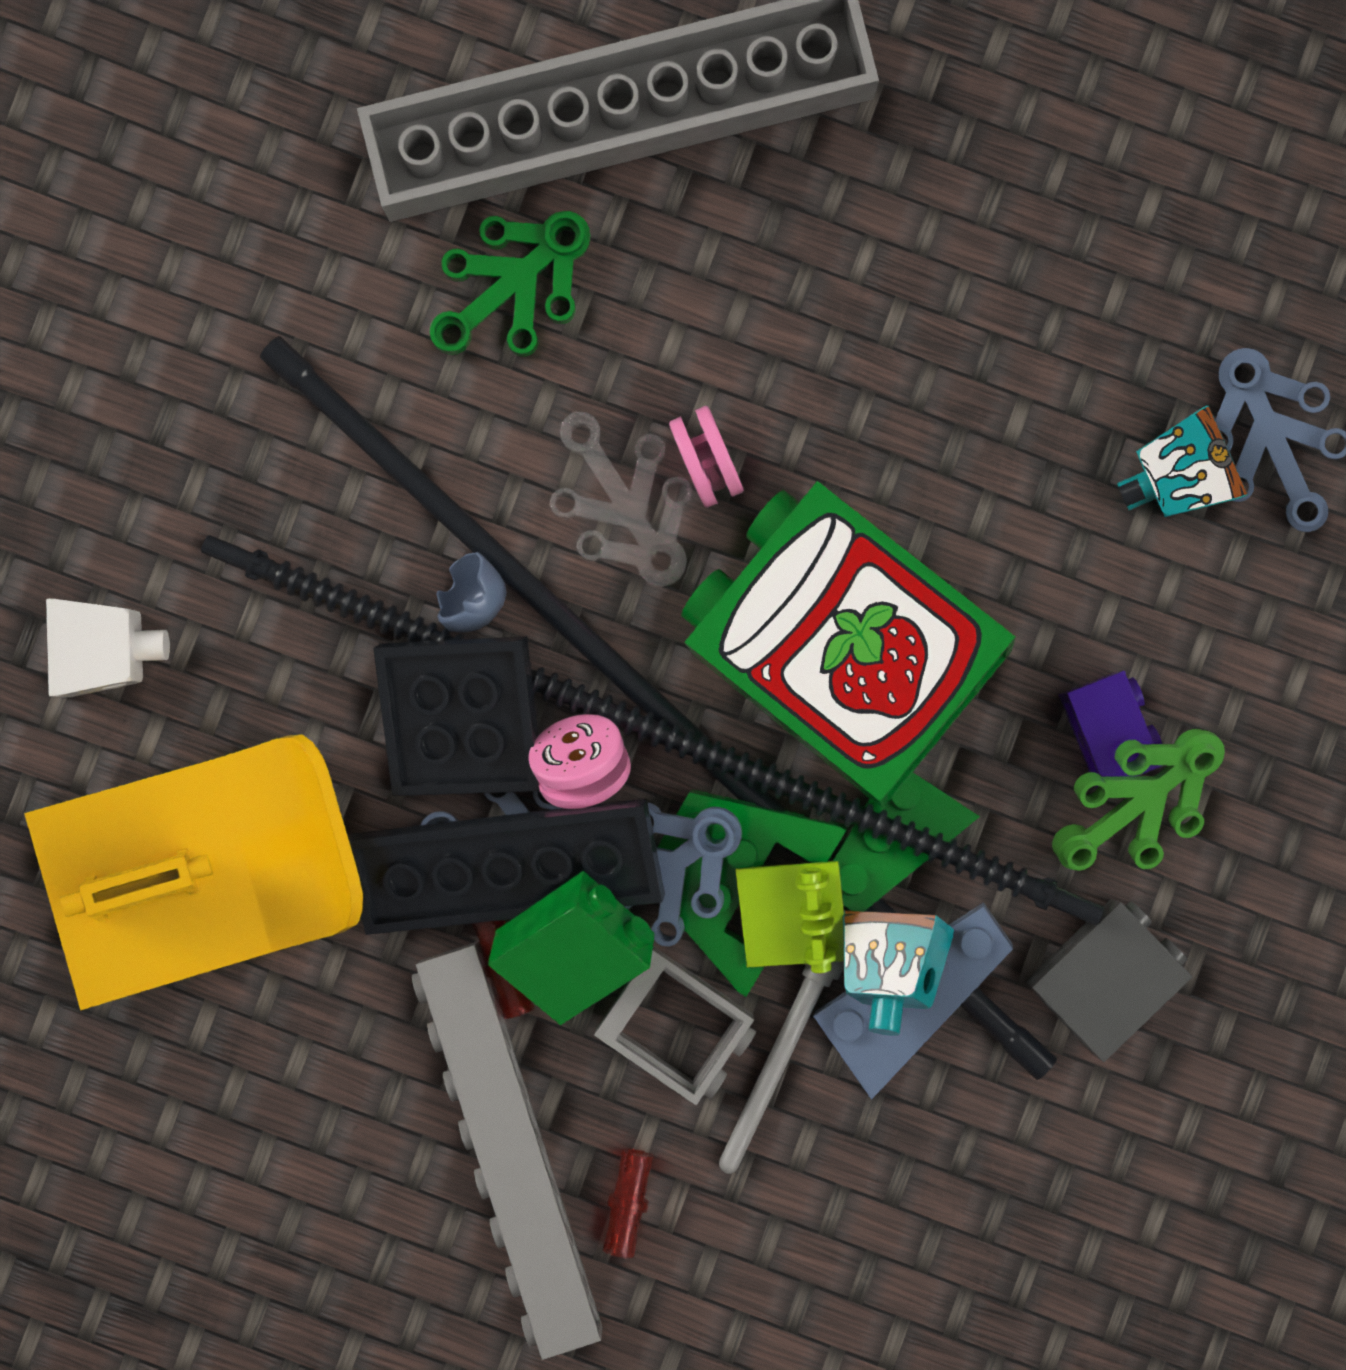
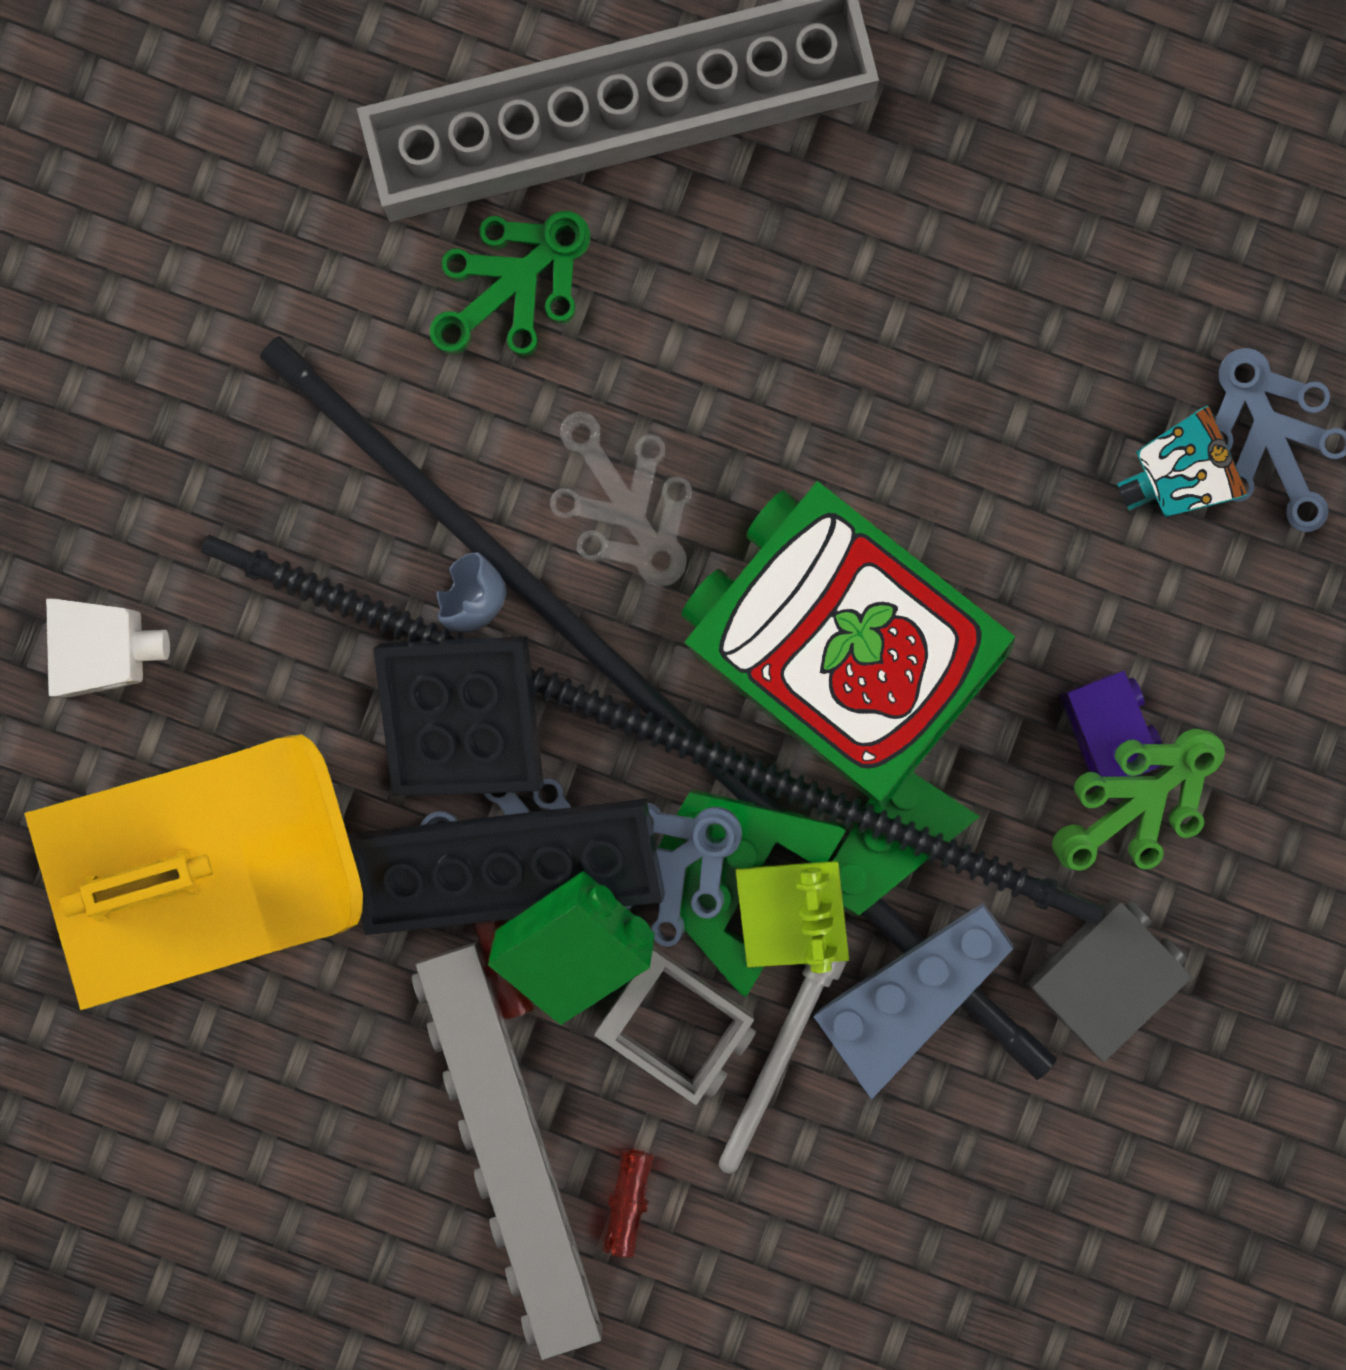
(580, 761): bright pink head -> none
(706, 458): bright pink head -> none
(893, 963): torso -> none

